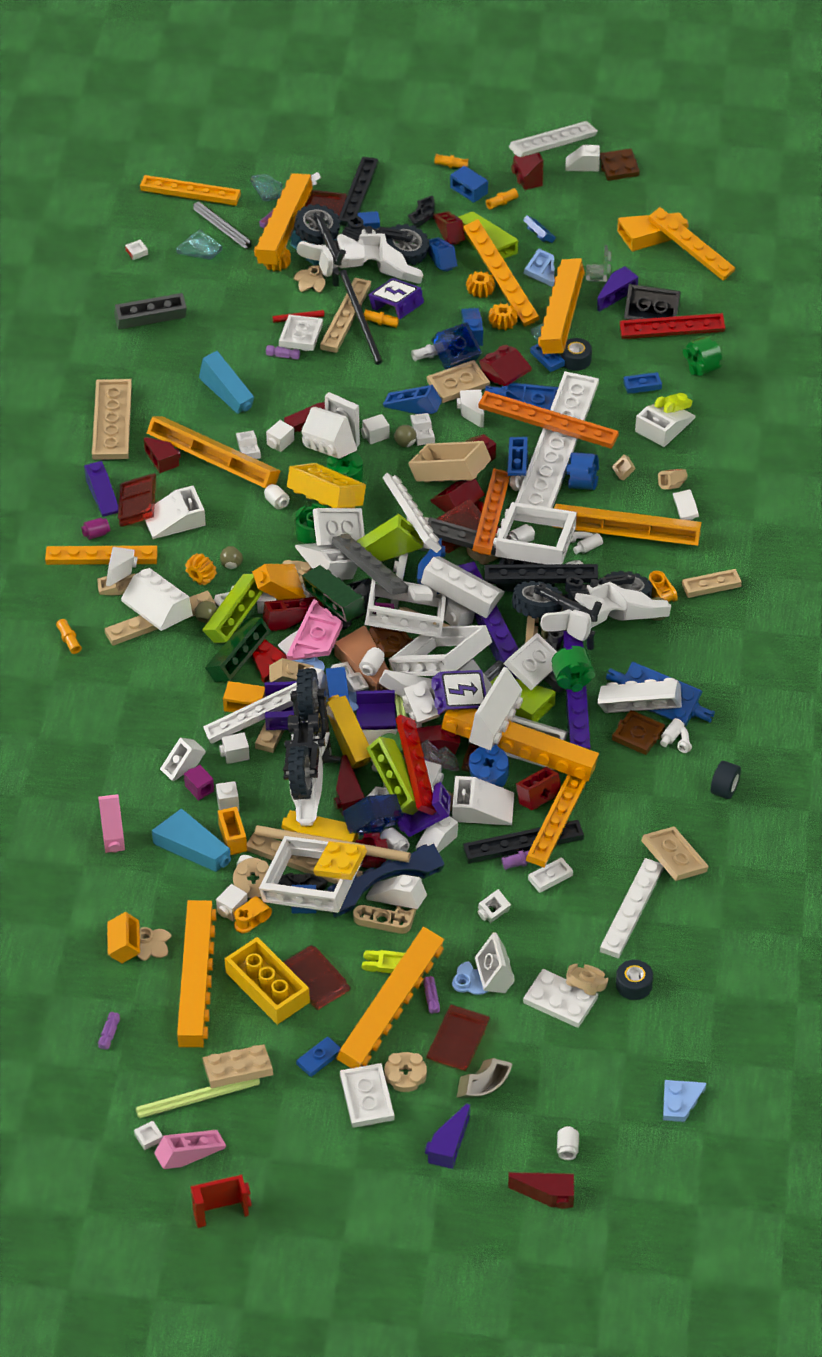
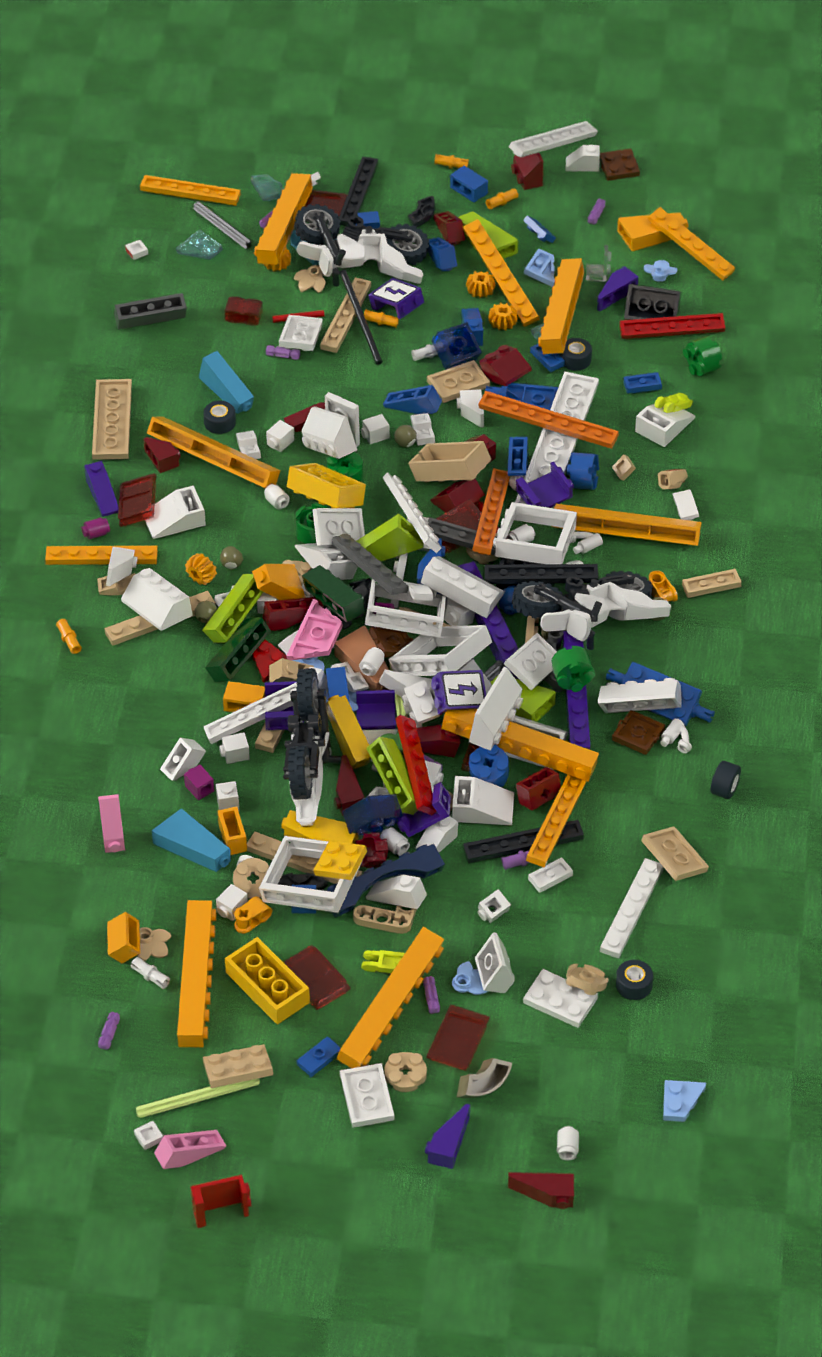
(150, 972): none -> white pin
(219, 417): none -> black wheel
(244, 311): none -> clear red brick
(371, 850): tan piece -> none
(443, 756): clear slope -> none
(505, 602): none -> blue head
(547, 489): none -> dark purple panel
(596, 211): none -> medium lavender axle
(660, 270): none -> light blue plate

